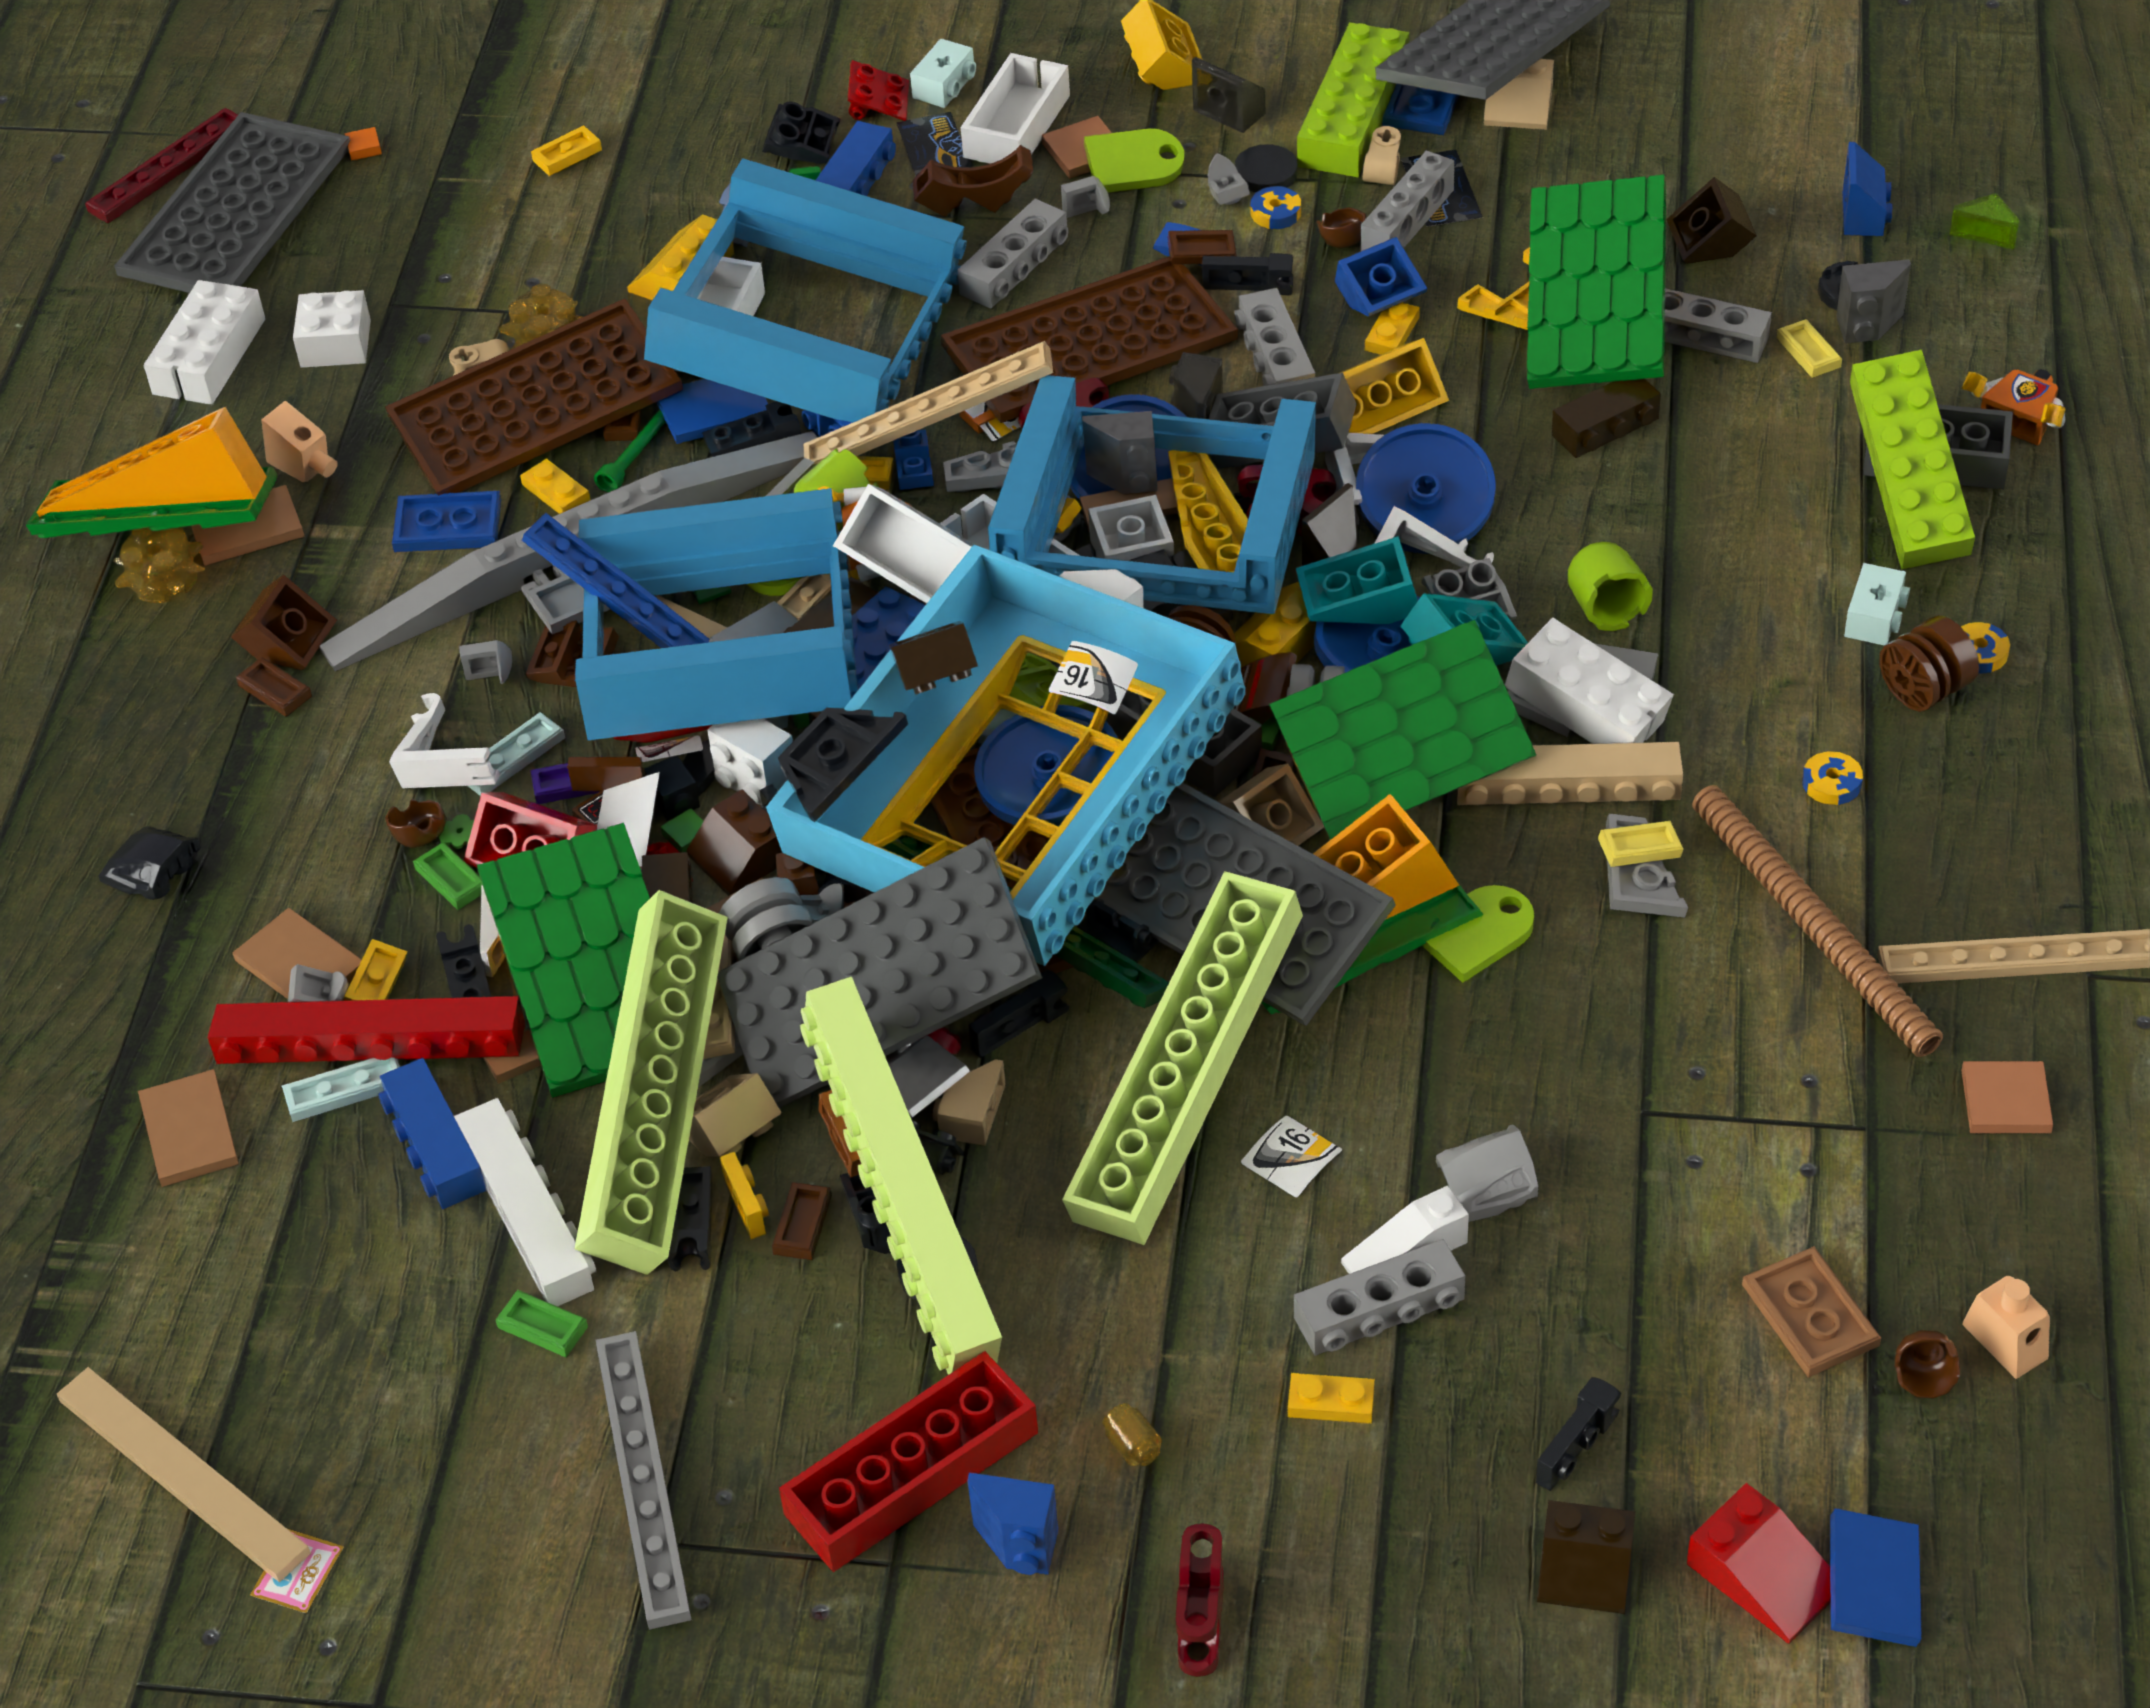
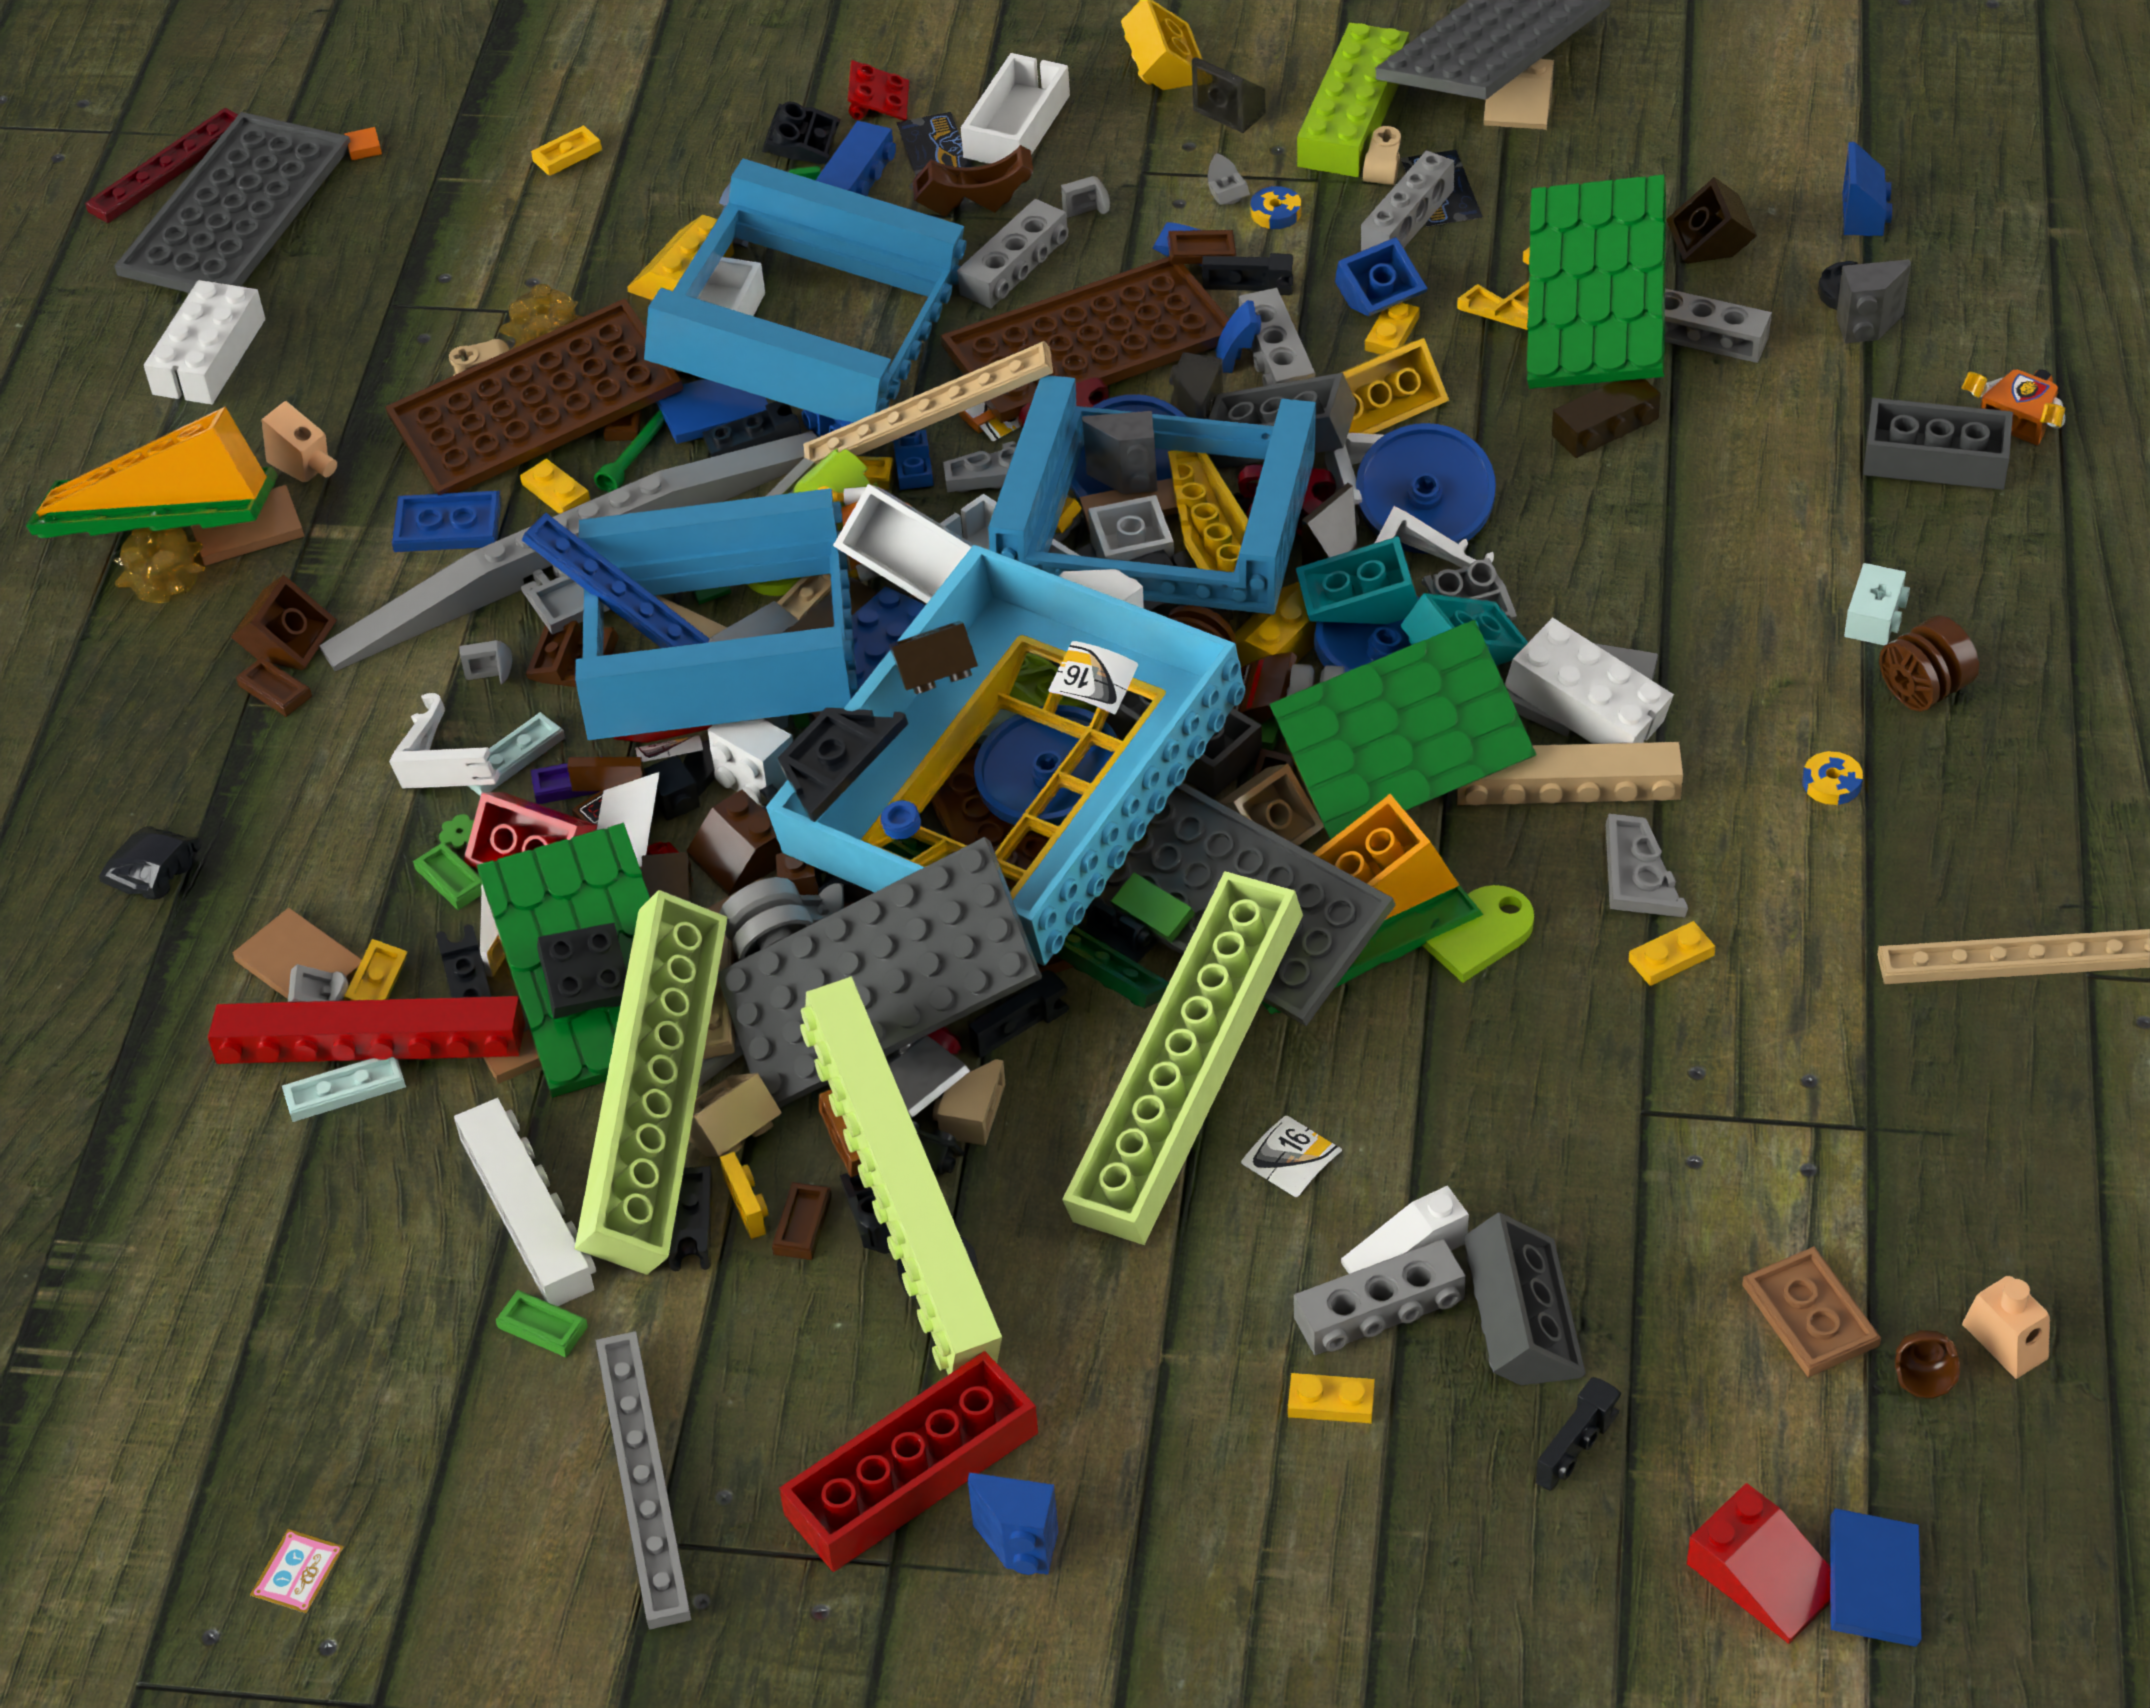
(184, 1474): tan tile -> none
(188, 1128): medium nougat tile -> none
(331, 328): white brick -> none
(417, 824): reddish brown hair -> none
(432, 1133): blue brick -> none
(582, 969): none -> black brick
(682, 829): bright green tile -> none
(900, 819): none -> blue tile
(942, 73): light aqua brick -> none
(1067, 145): nougat tile -> none
(1132, 1435): clear yellow brick -> none
(1133, 159): lime tile -> none
(1152, 907): none -> bright green tile
(1200, 1599): dark red piece -> none
(1238, 334): none -> blue slope
(1267, 166): black tile -> none
(1342, 227): reddish brown hair -> none
(1419, 109): blue tile -> none
(1490, 1173): light grey slope -> none
(1522, 1302): none -> dark grey slope
(1586, 1556): dark brown slope -> none
(1608, 585): lime cylinder -> none
(1640, 843): light yellow tile -> none
(1671, 953): none -> yellow plate
(1809, 348): light yellow tile -> none
(1818, 921): medium nougat piece -> none
(1912, 459): lime brick -> none
(1986, 221): clear neon green slope -> none
(1990, 644): yellow piece -> none
(2007, 1097): nougat tile -> none

